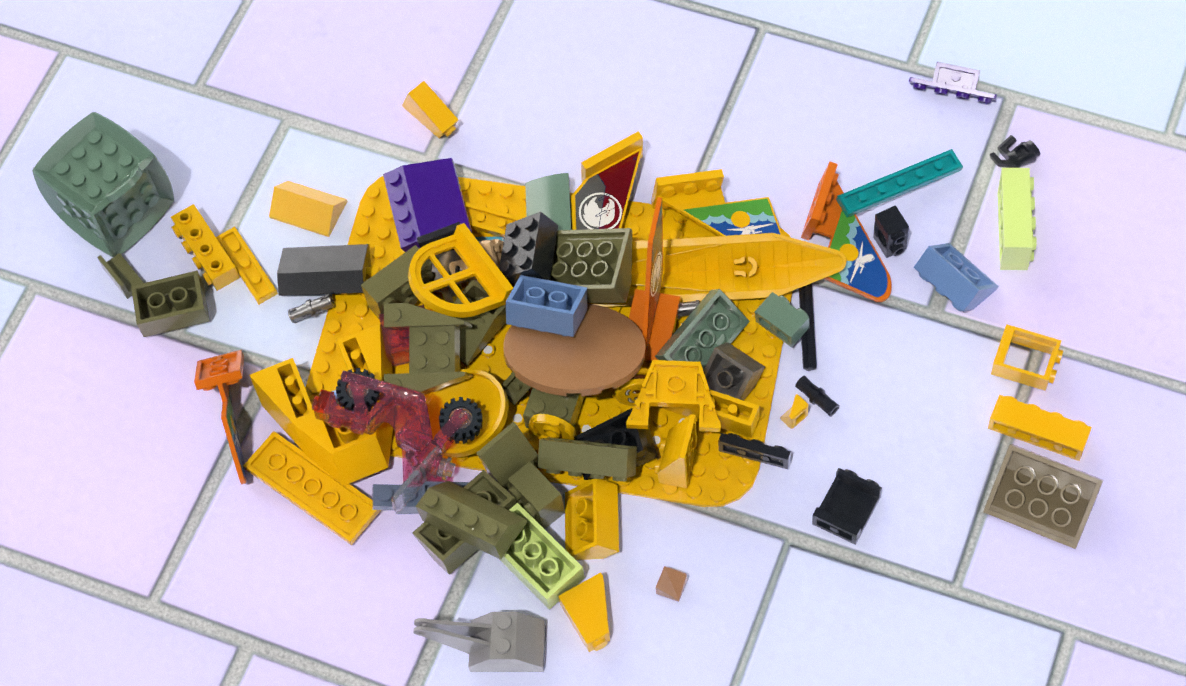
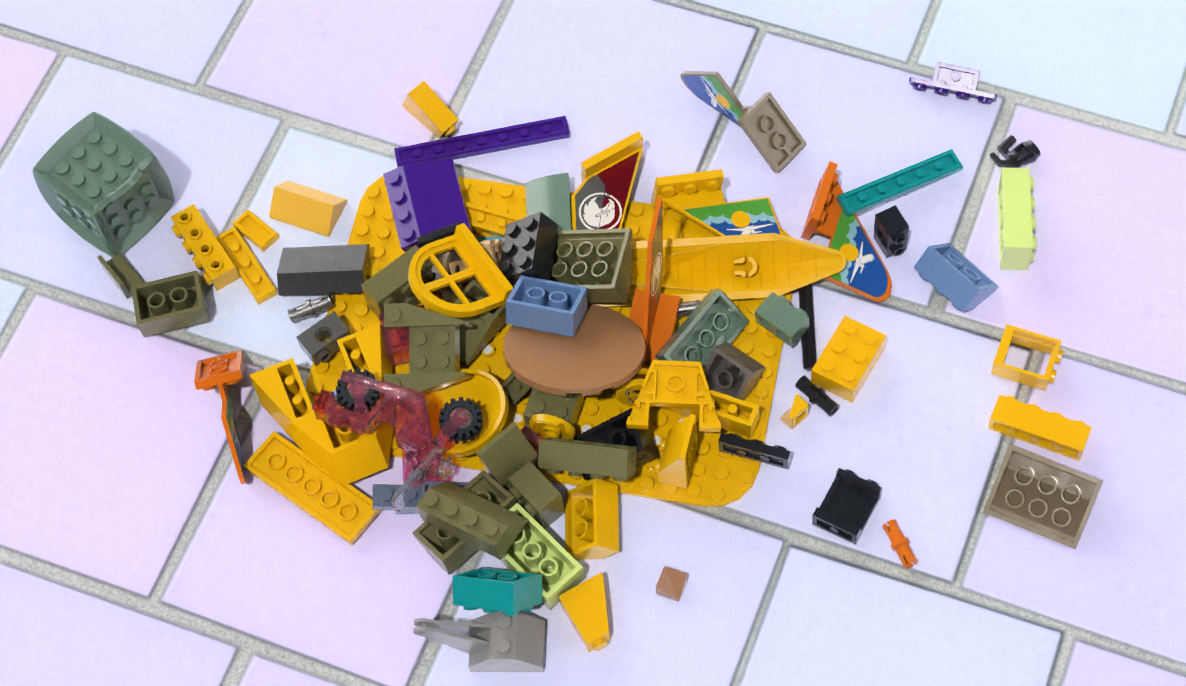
(255, 230): none -> yellow tile
(312, 338): none -> dark grey brick
(484, 141): none -> dark purple tile
(497, 590): none -> teal brick
(532, 437): none -> clear pink tile
(762, 122): none -> dark tan piece
(848, 359): none -> yellow brick
(900, 544): none -> orange pin

